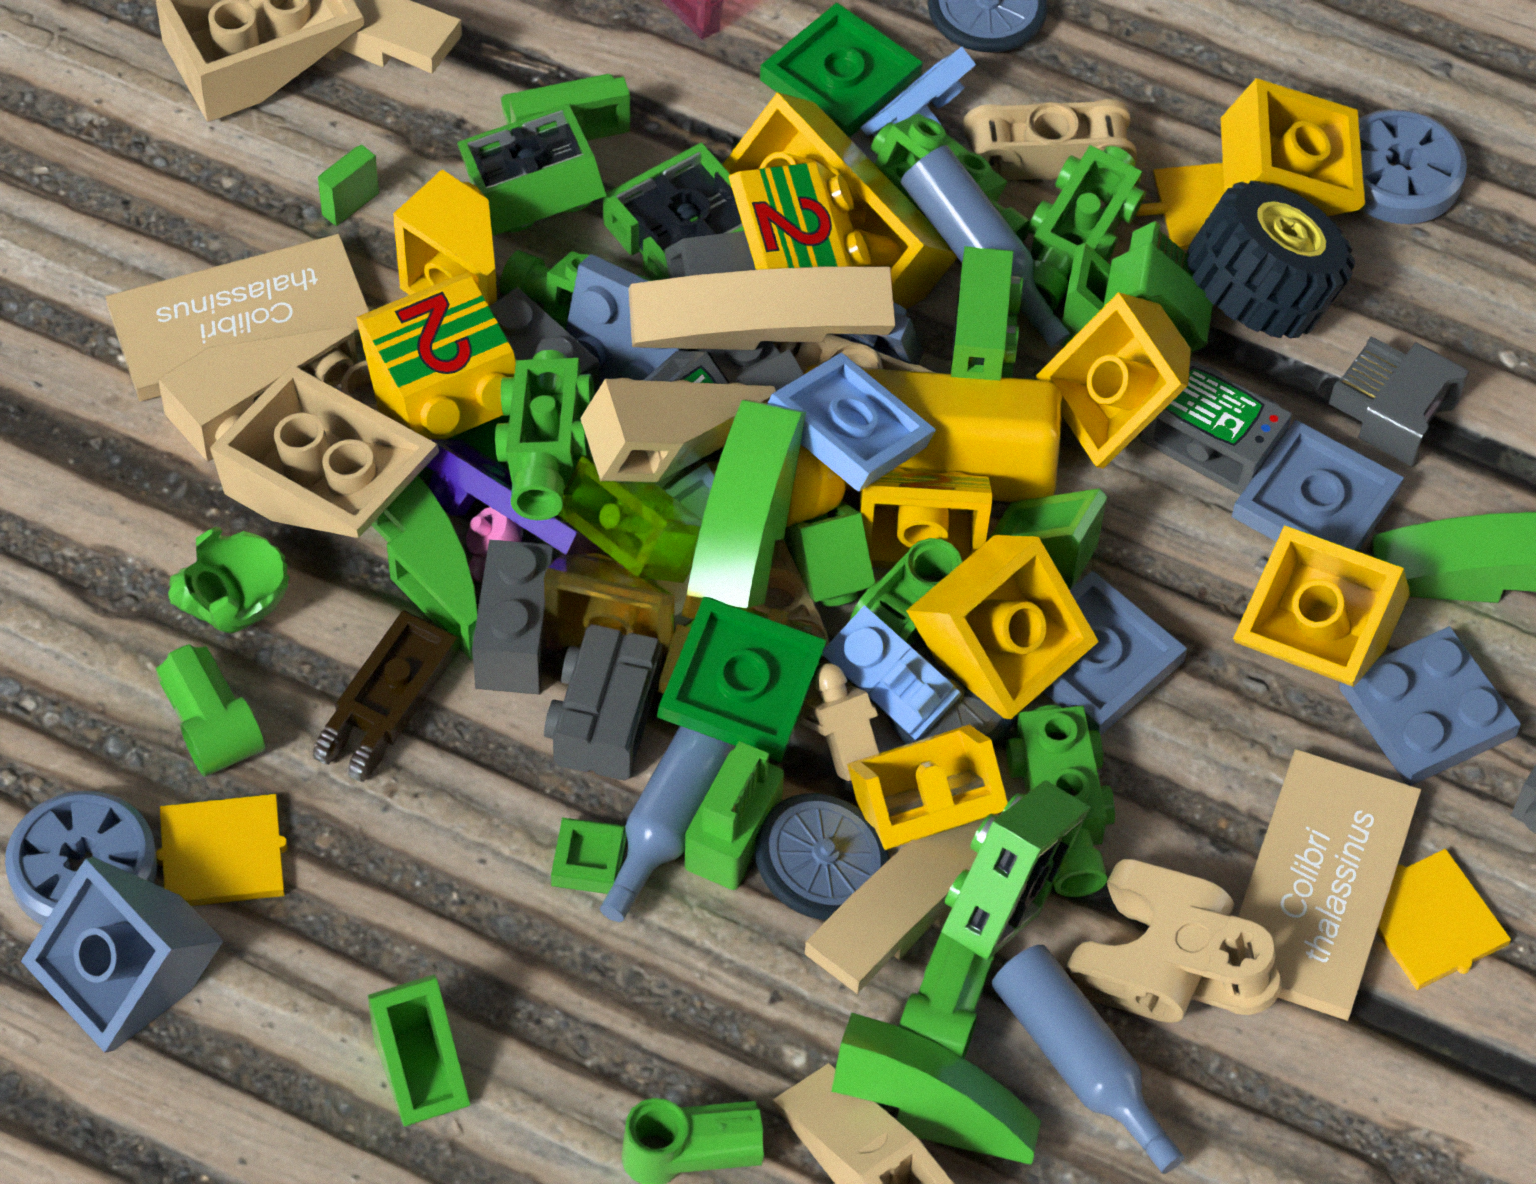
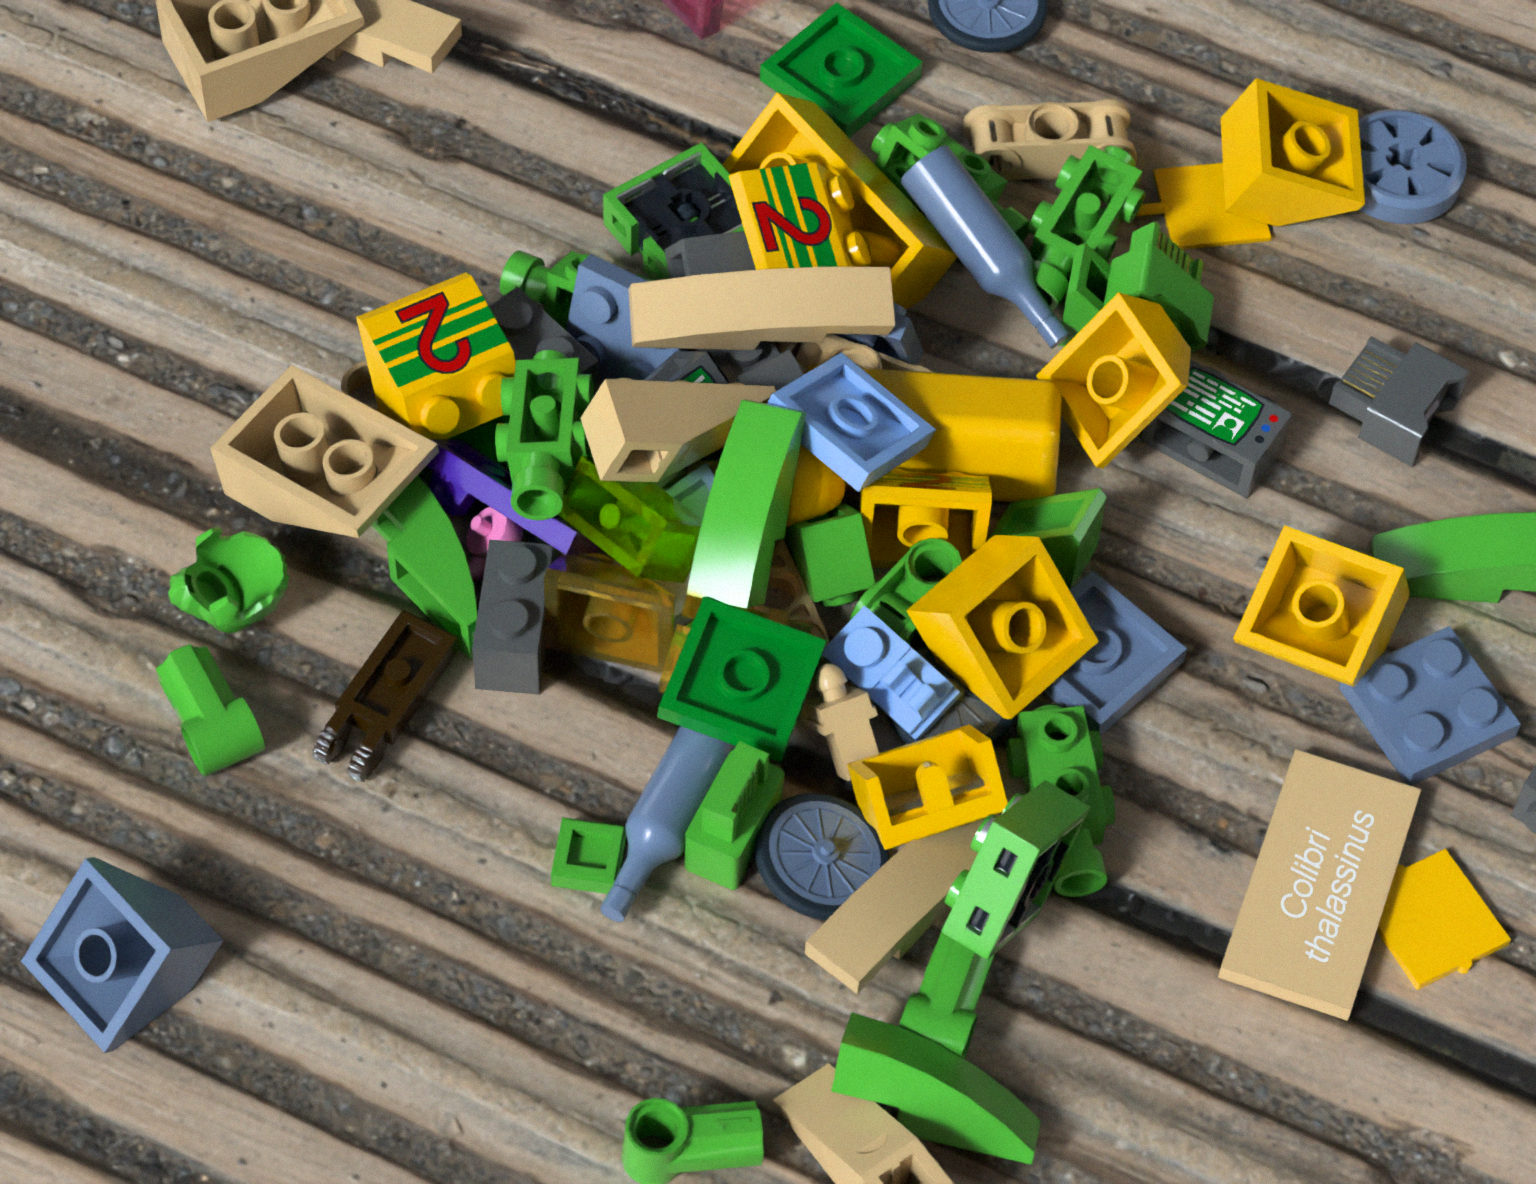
(68, 829): sand blue wheel -> none
(222, 850): yellow piece -> none
(225, 380): tan slope -> none
(234, 302): tan tile -> none
(348, 184): bright green tile -> none
(417, 1050): bright green slope -> none
(445, 234): yellow slope -> none
(533, 169): bright green piece -> none
(597, 102): bright green panel -> none
(605, 702): dark grey brick -> none
(936, 85): light blue plate -> none
(983, 328): bright green piece -> none
(1082, 1047): sand blue piece -> none
(1184, 955): tan piece -> none
(1270, 259): black wheel -> none
(1317, 490): sand blue plate -> none

